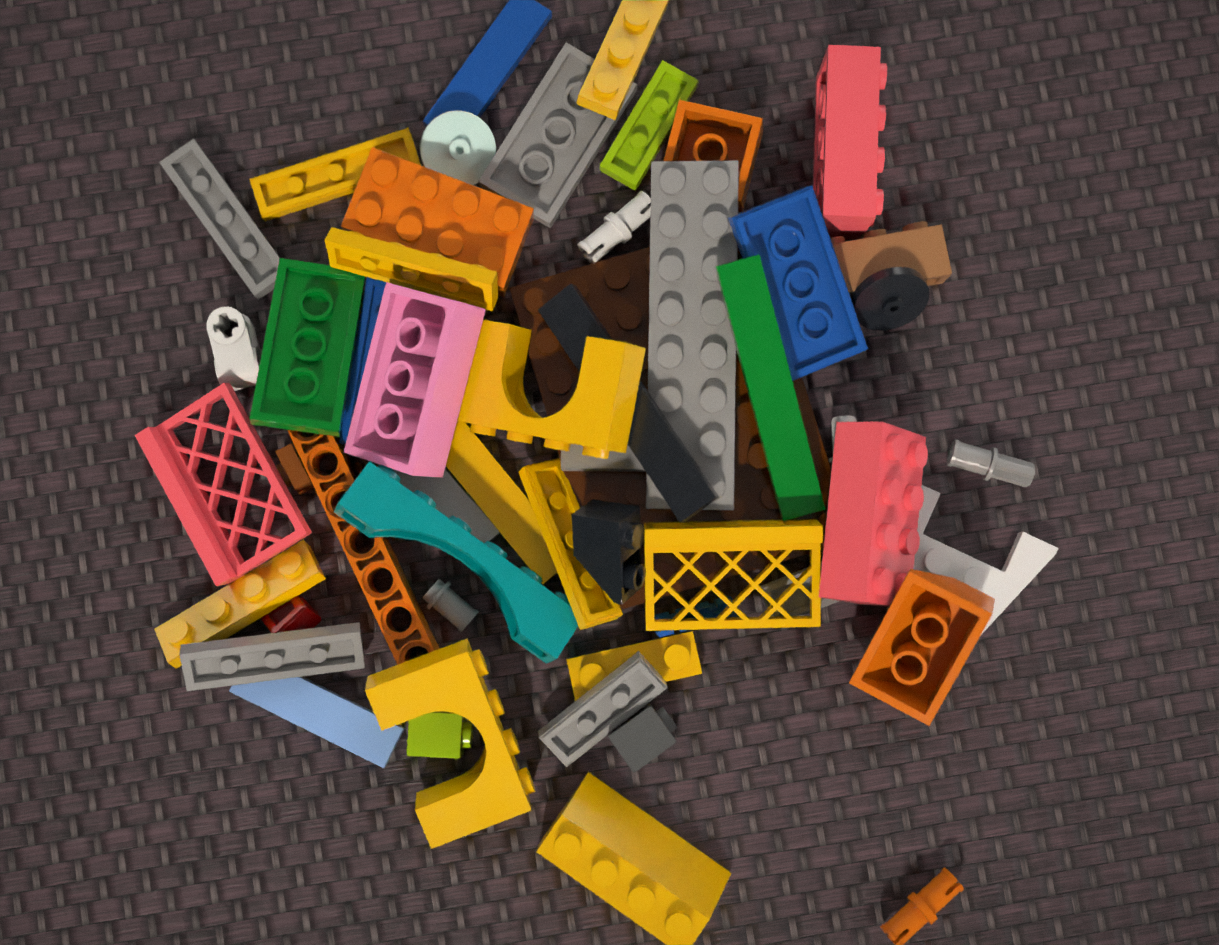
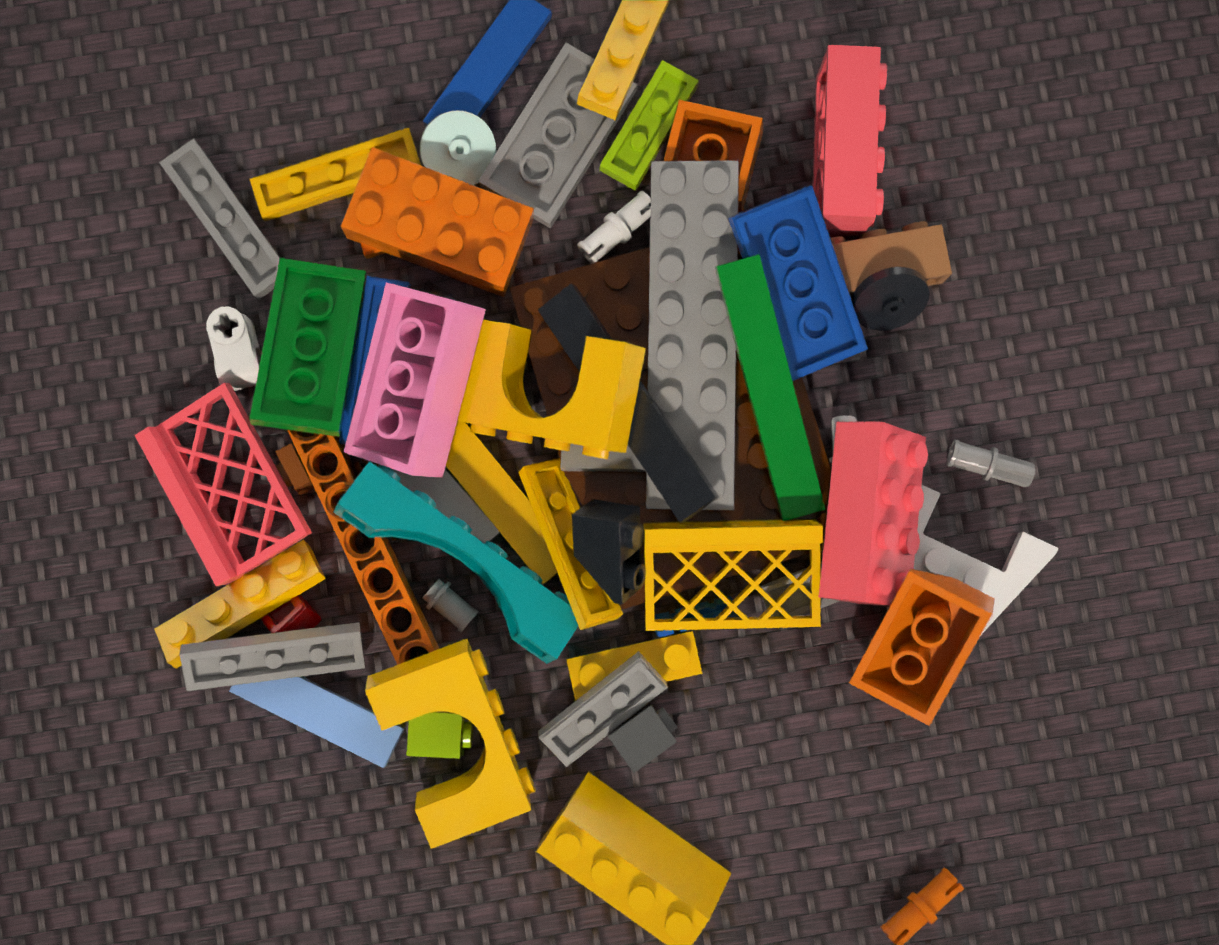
(412, 268): yellow plate -> none

